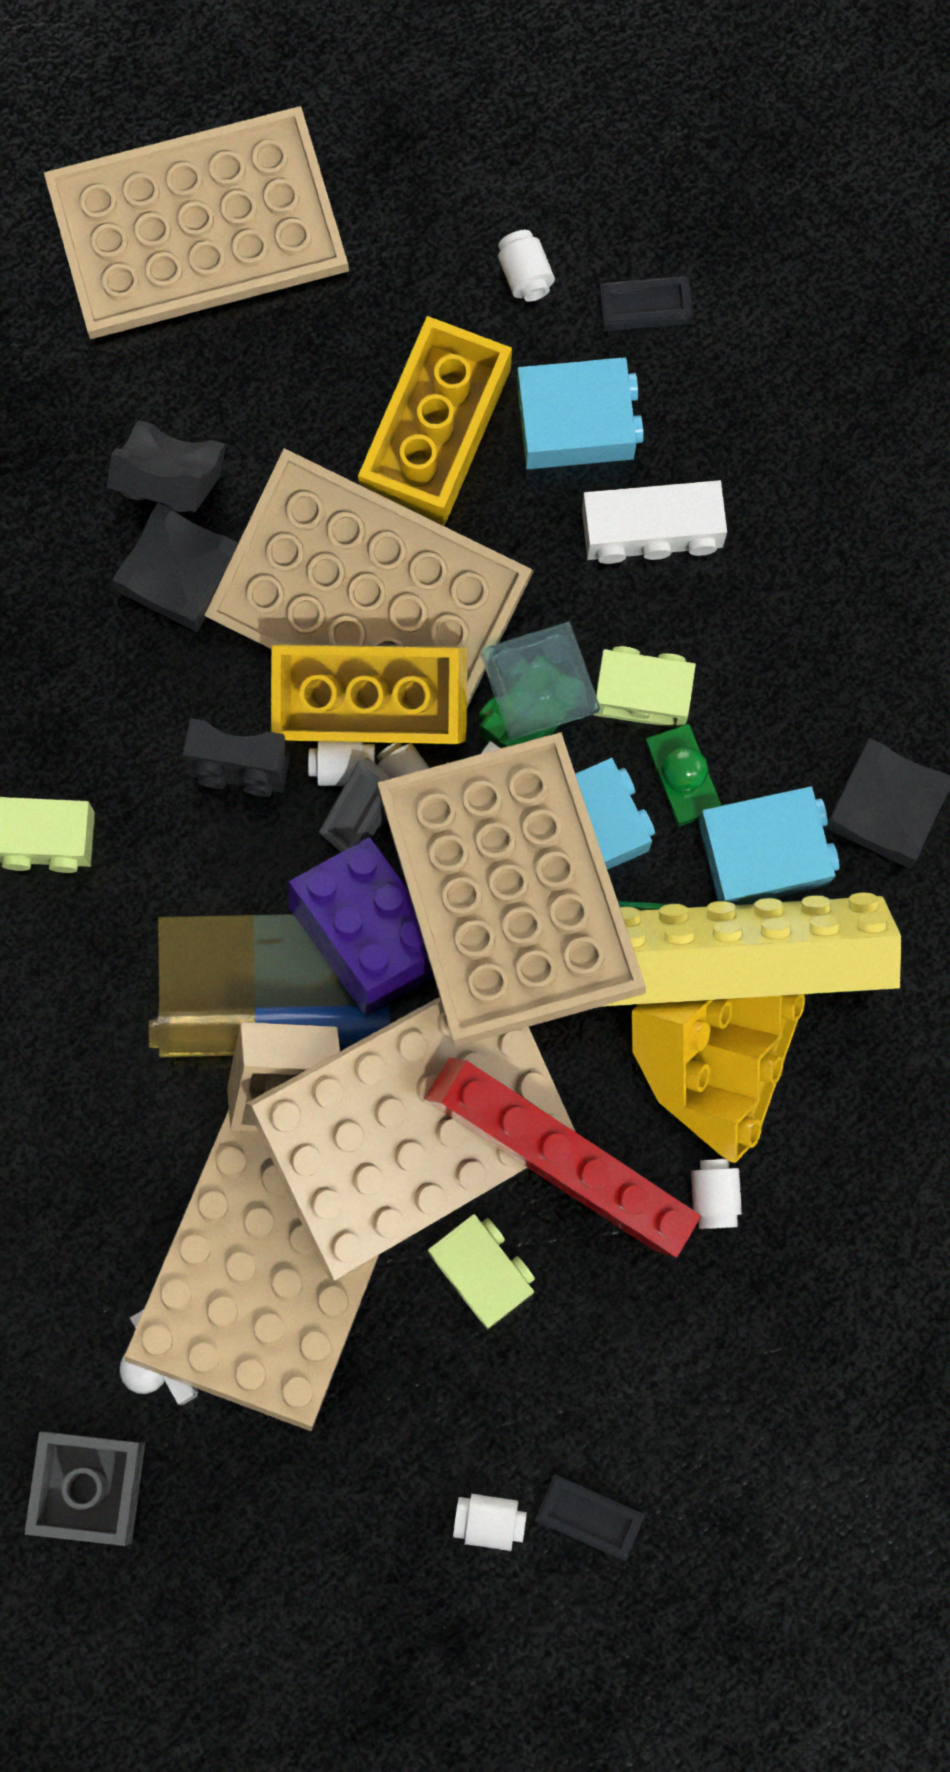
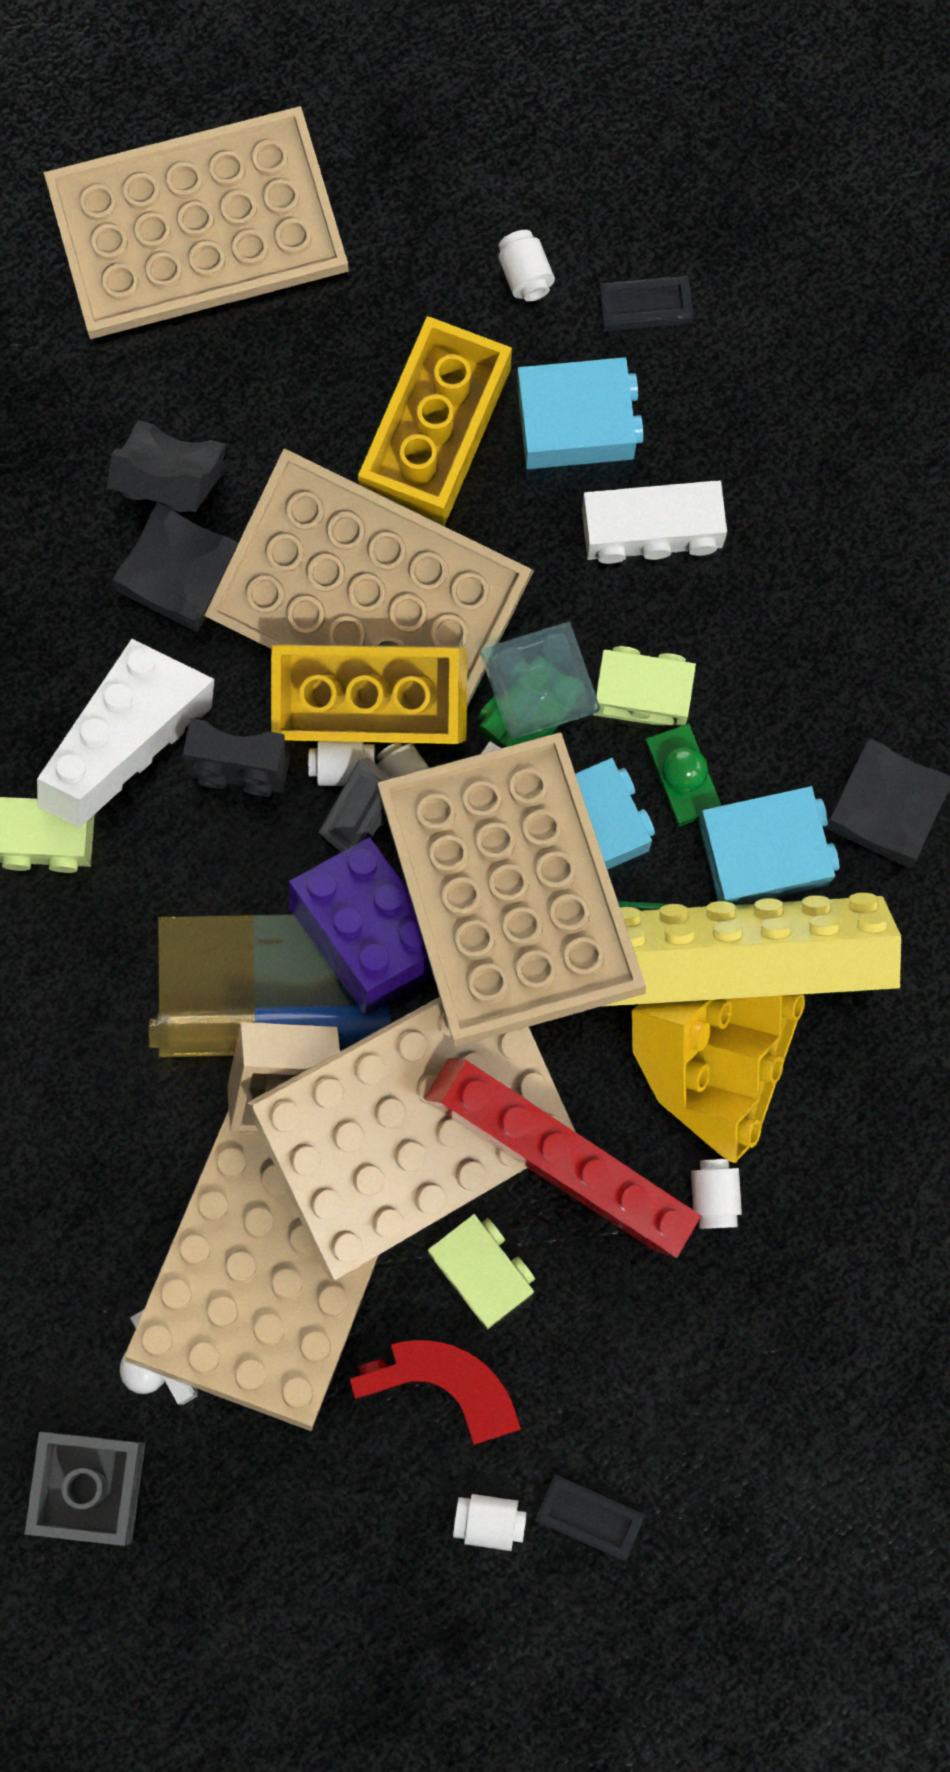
(121, 729): none -> white wedge
(471, 1383): none -> red arch

